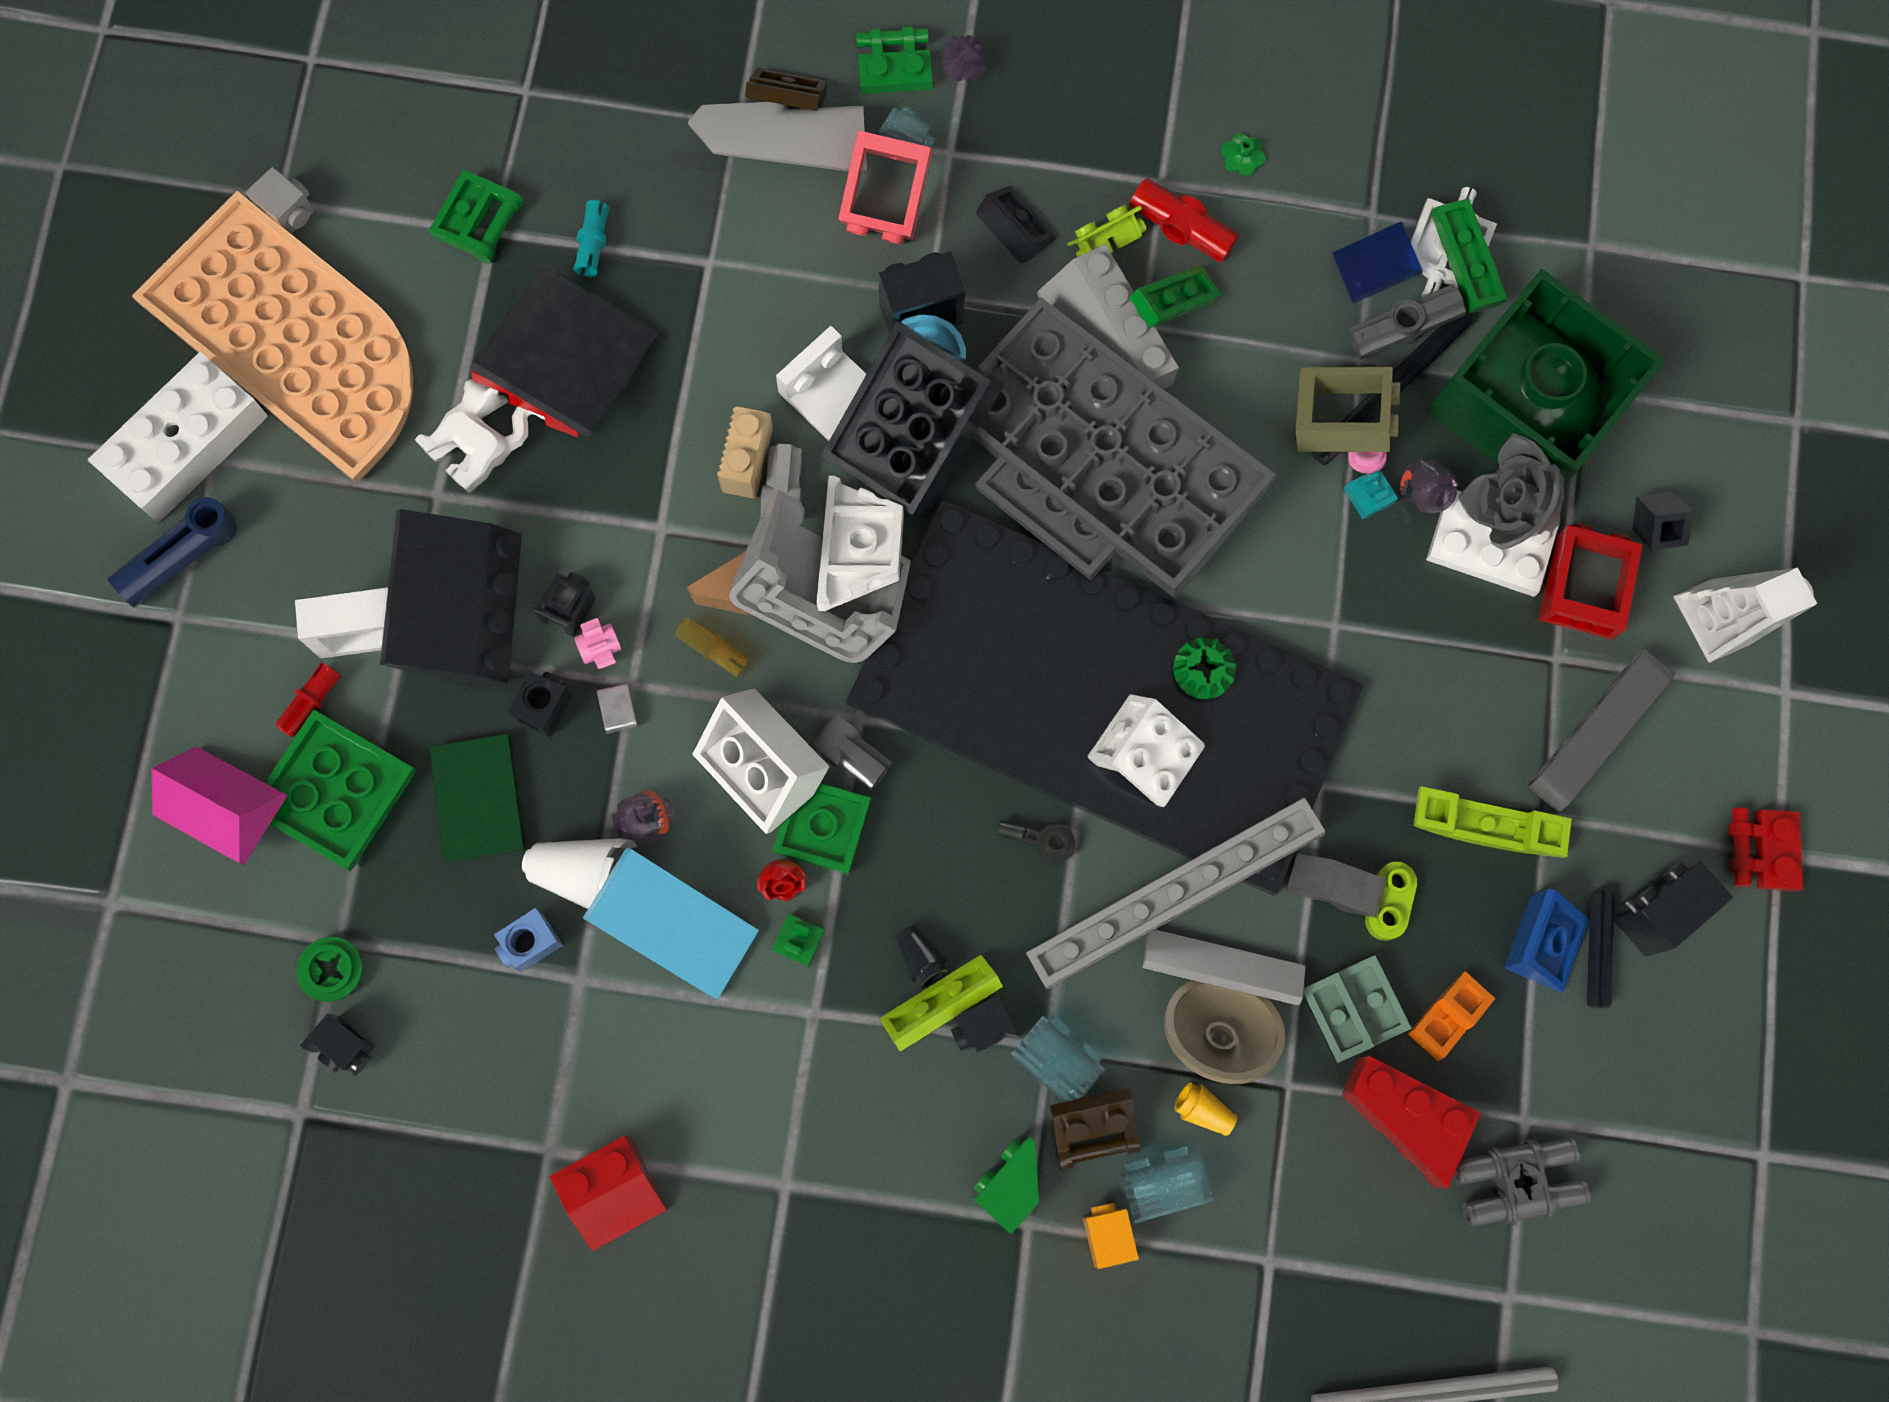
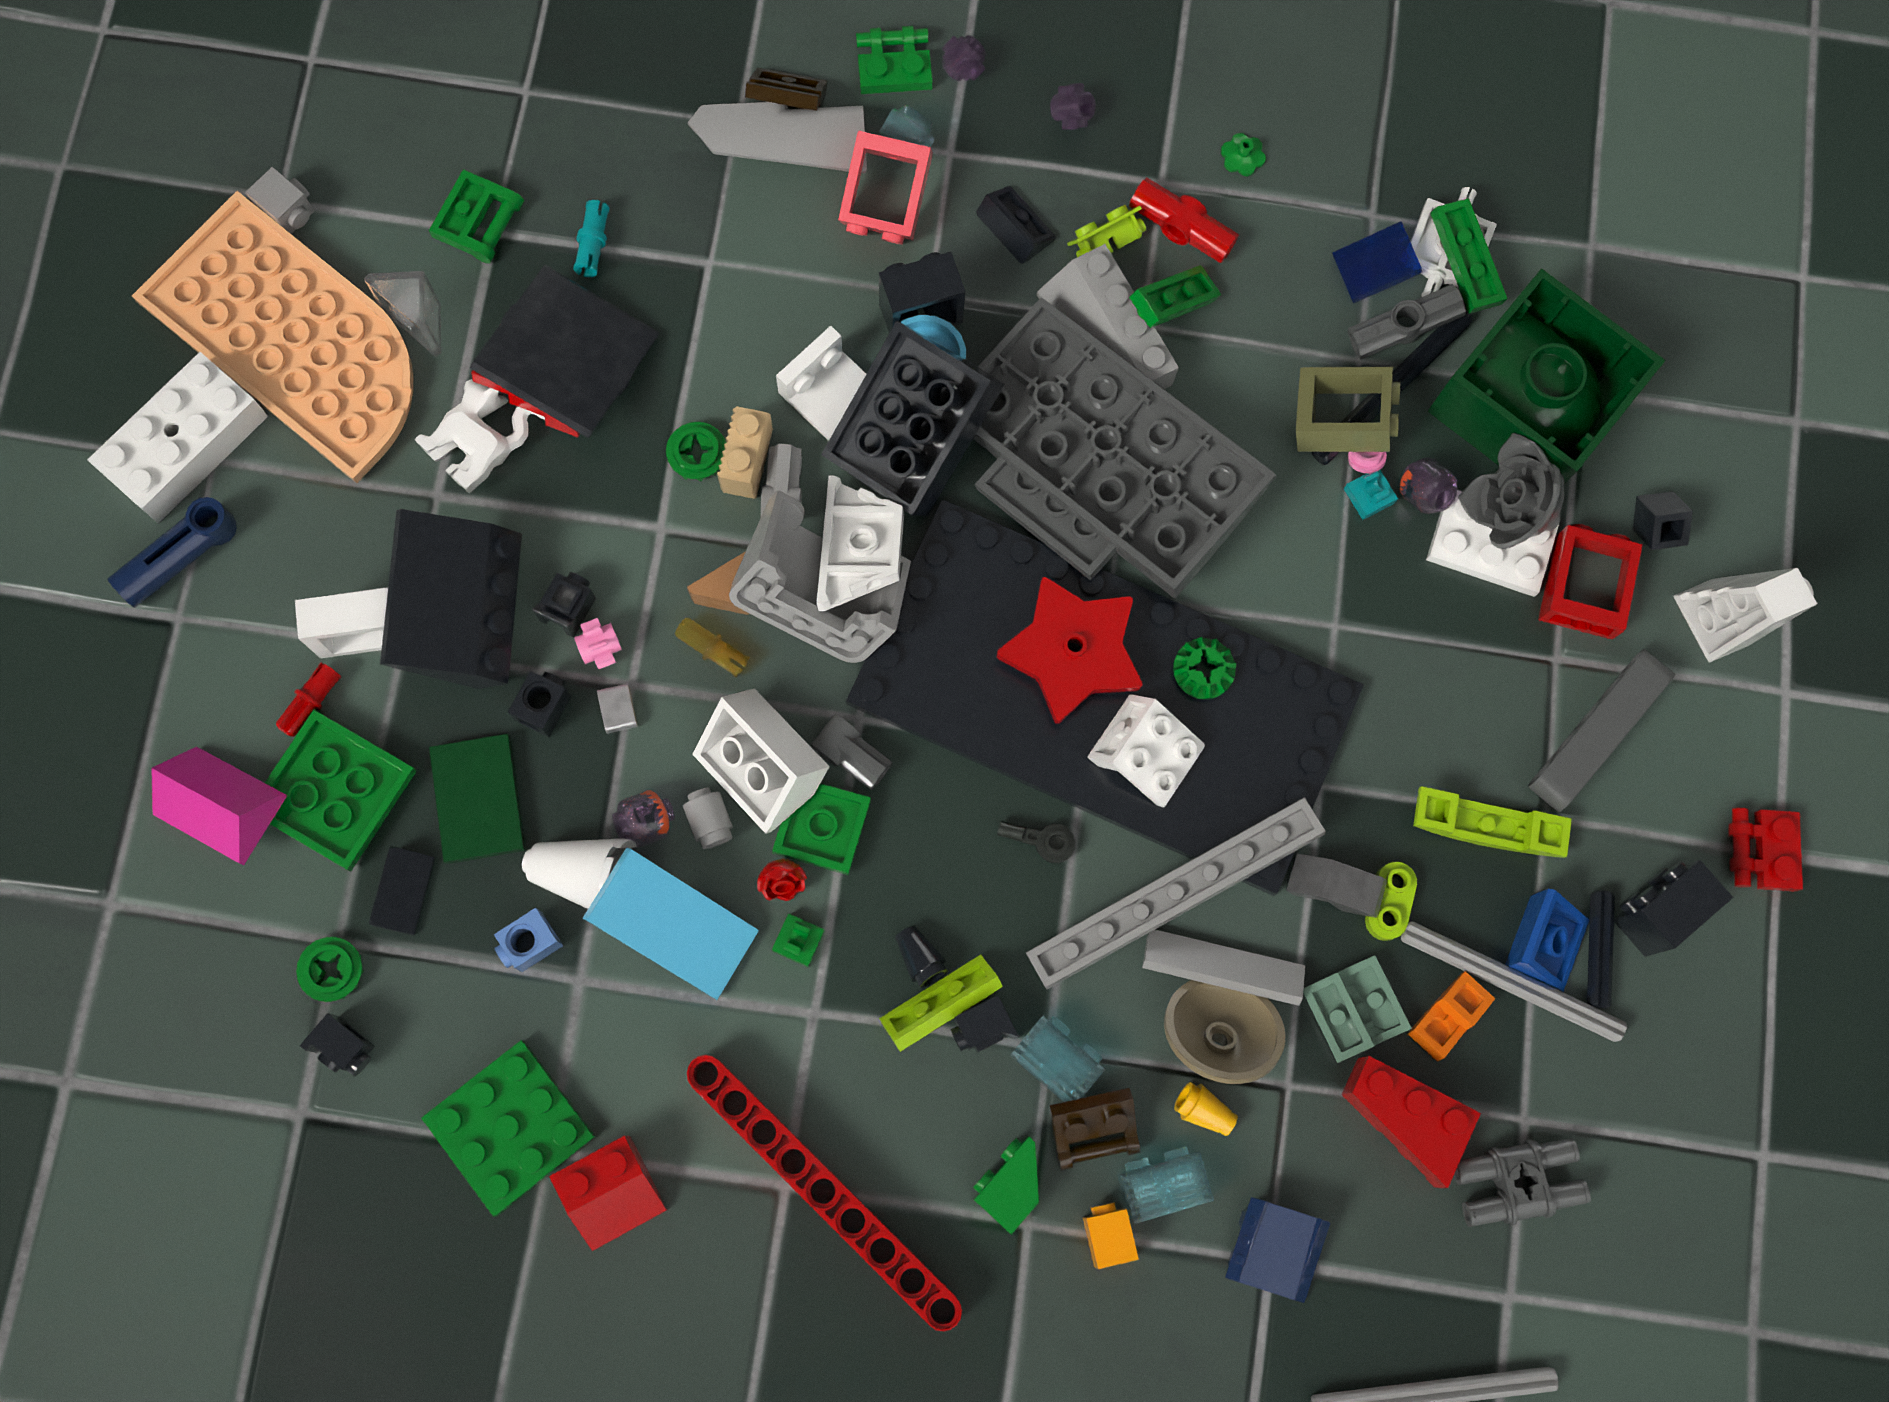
(402, 891): none -> black slope
(411, 304): none -> clear slope
(508, 1128): none -> green plate
(682, 442): none -> green gear
(708, 818): none -> light grey brick
(843, 1199): none -> red beam
(1067, 675): none -> red plate
(1072, 106): none -> clear purple gear
(1277, 1249): none -> dark blue slope
(1514, 982): none -> light grey axle

